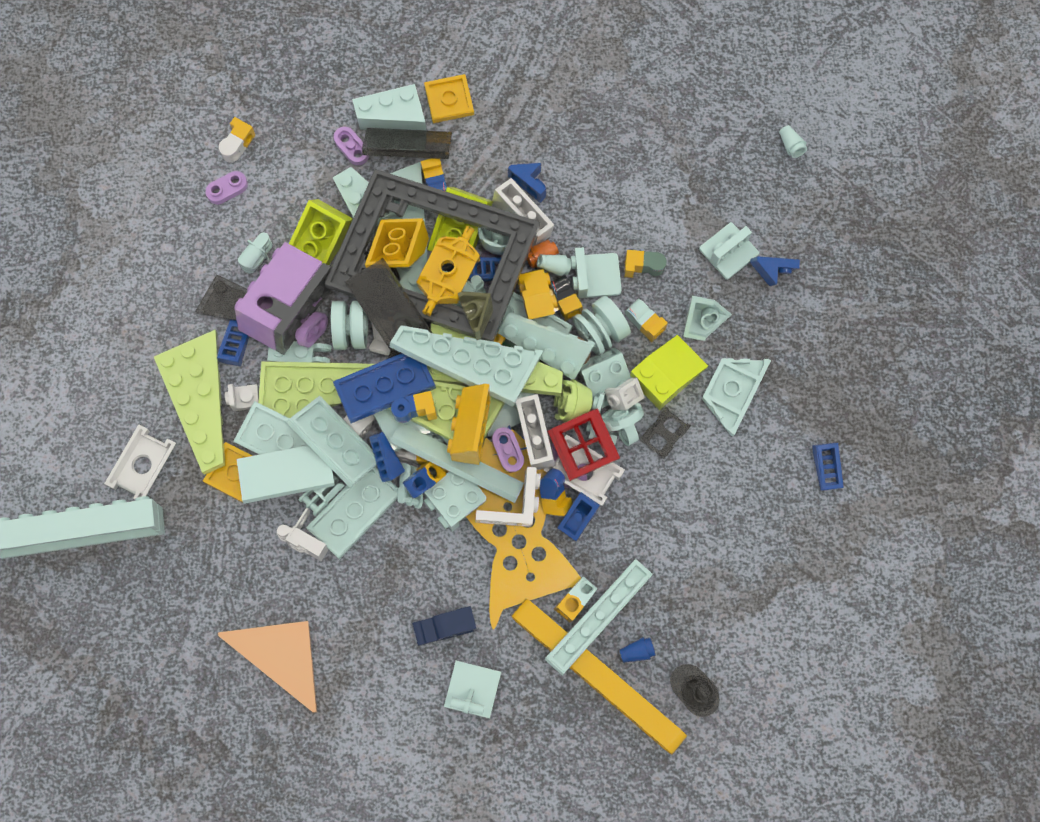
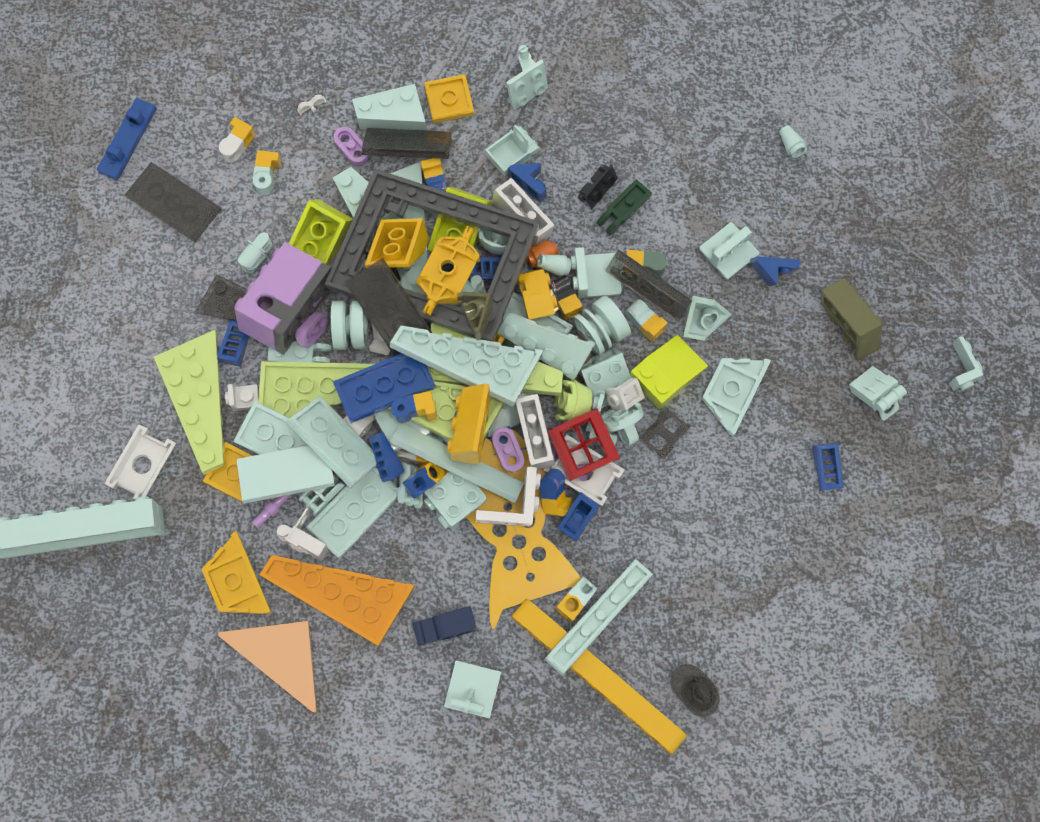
(126, 139): none -> blue hinge
(173, 202): none -> clear smoke tile
(227, 189): lavender plate -> none
(234, 580): none -> yellow wing
(264, 171): none -> leg
(270, 509): none -> lavender bar
(316, 100): none -> white piece
(350, 598): none -> light orange wing
(512, 149): none -> light aqua piece
(527, 83): none -> light aqua plate
(604, 179): none -> black hinge
(625, 205): none -> dark green hinge
(638, 651): blue cone -> none
(648, 285): none -> clear smoke tile
(854, 317): none -> olive wedge
(878, 391): none -> light aqua piece
(972, 366): none -> light aqua bracket

